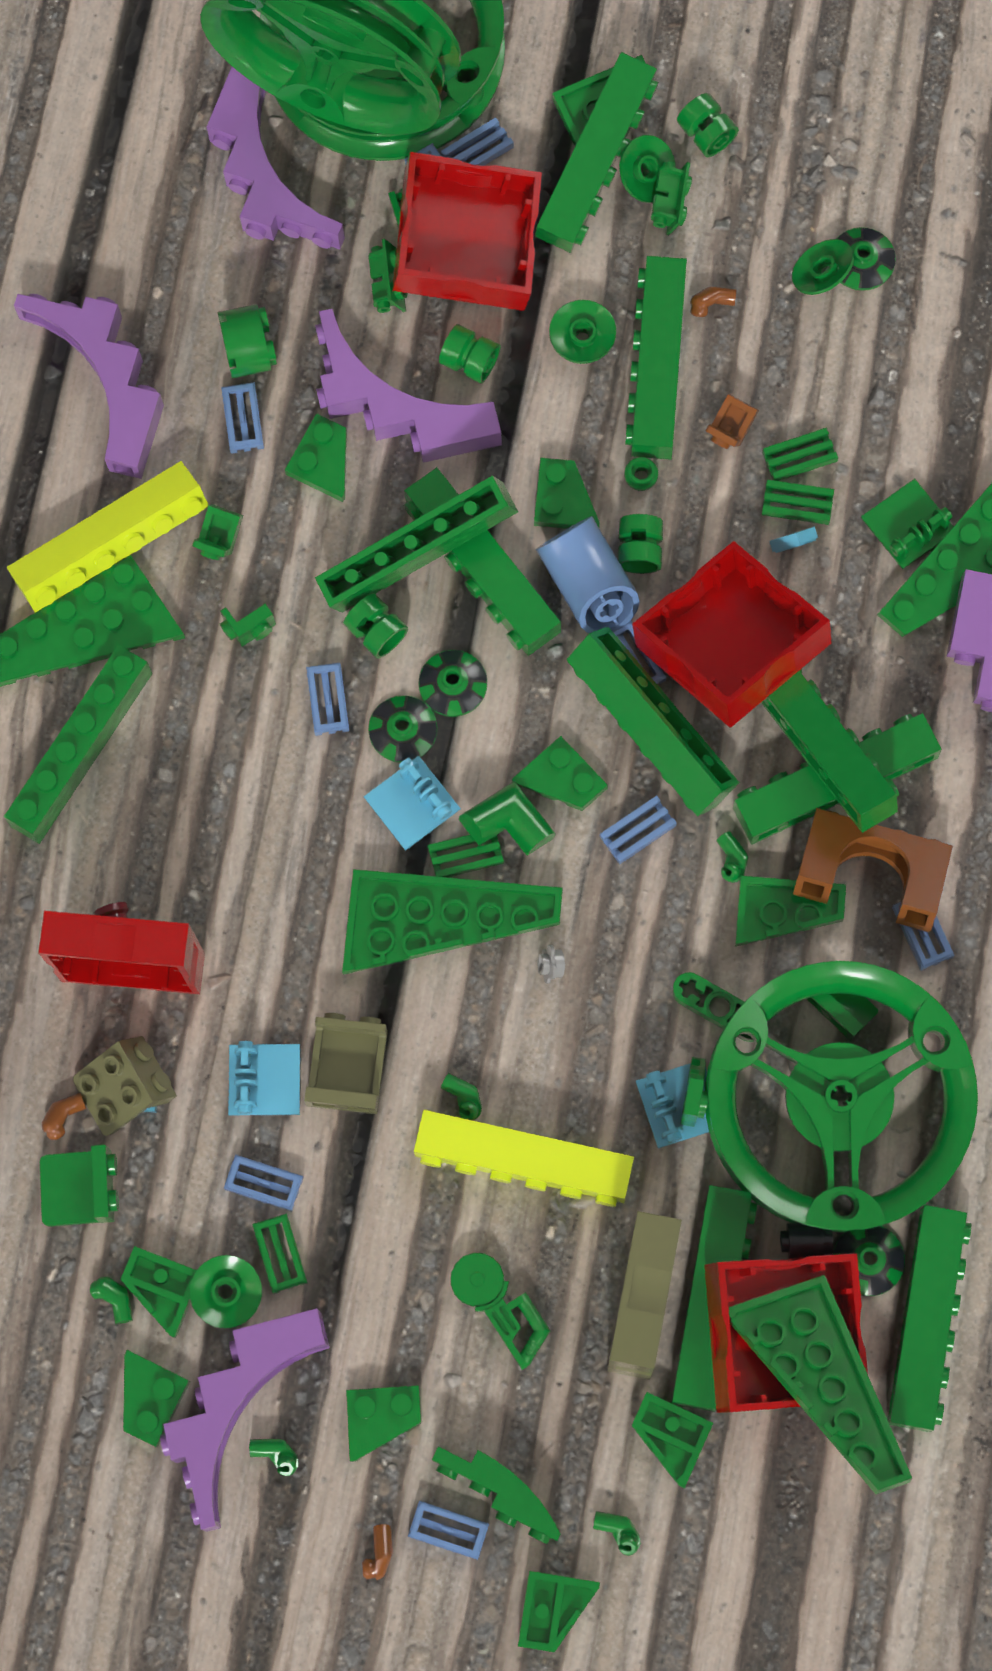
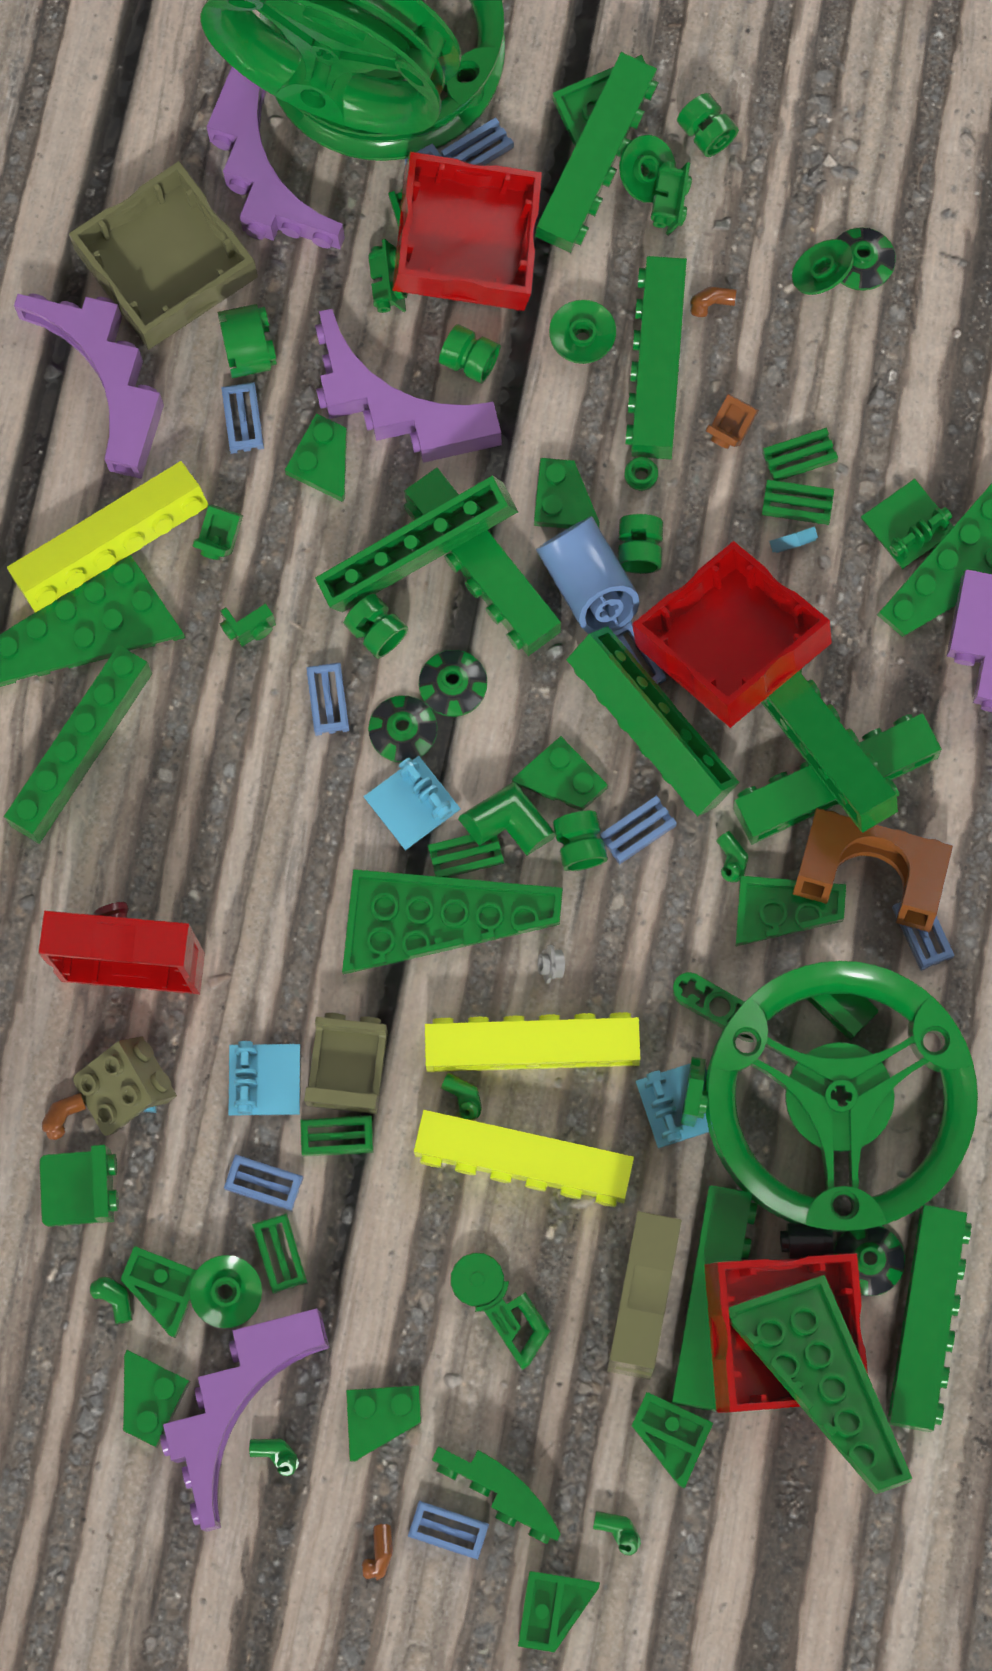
(163, 255): none -> olive tile
(340, 1149): none -> green tile
(532, 1043): none -> neon yellow brick
(579, 836): none -> green wheel

